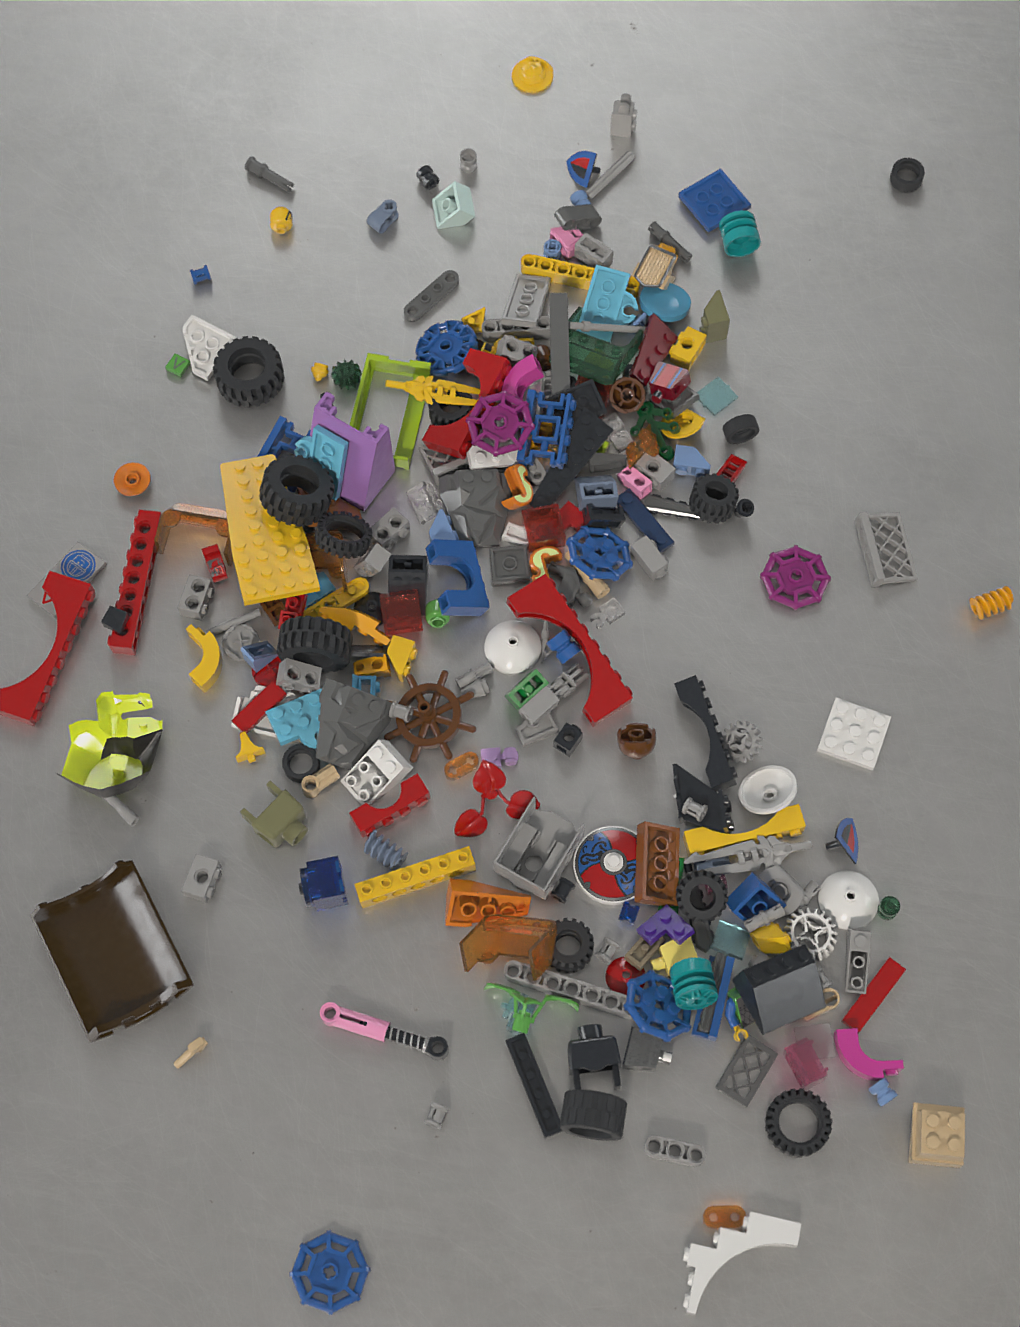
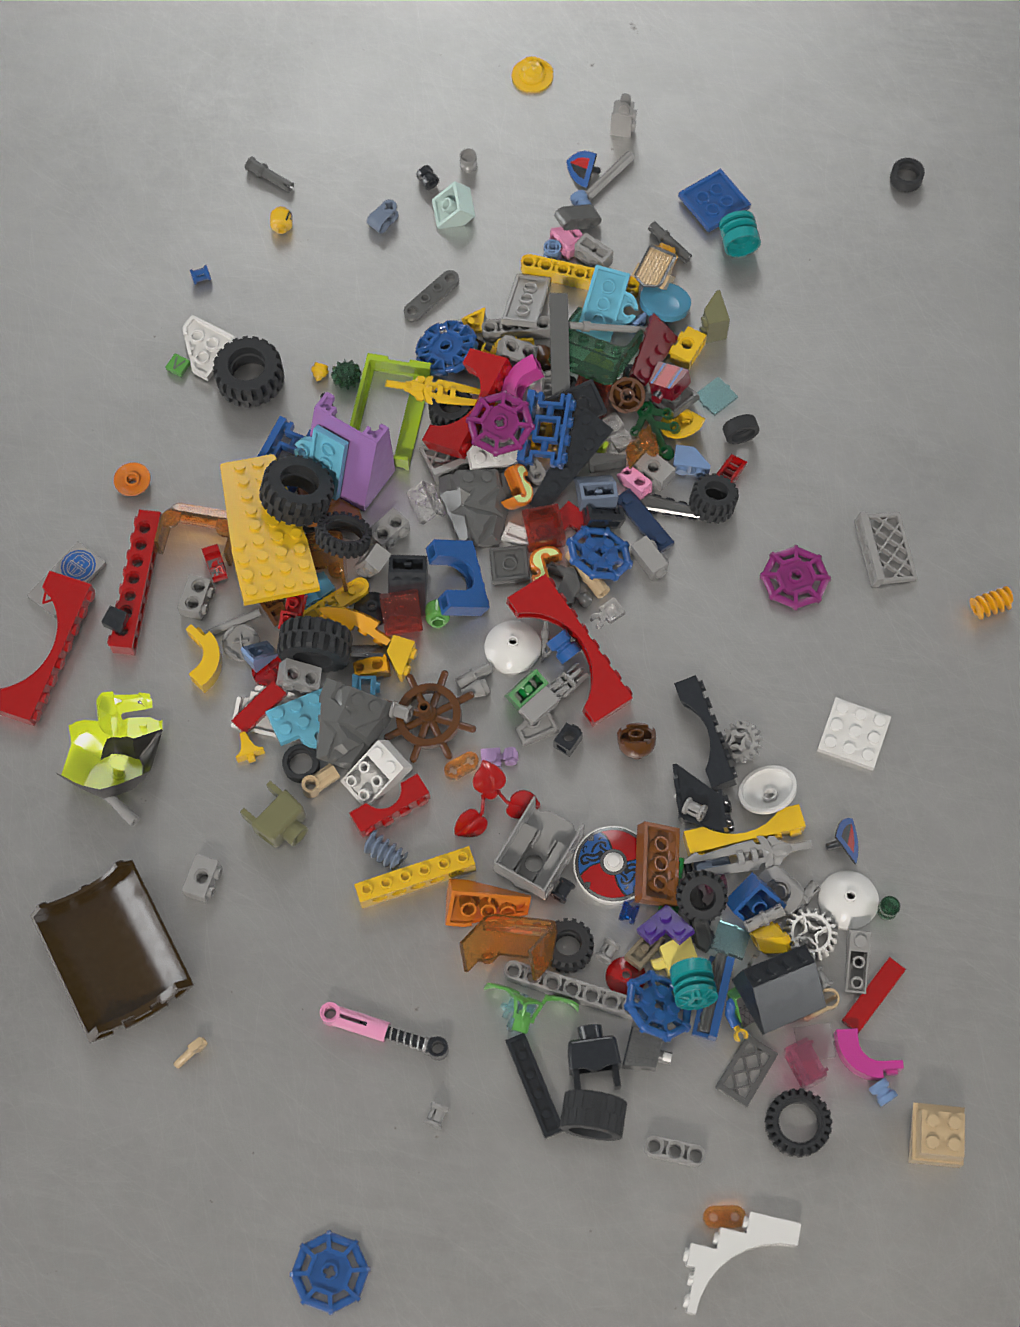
(323, 884): clear blue piece -> none
(441, 528): medium blue slope -> none
(744, 508): black cone -> none

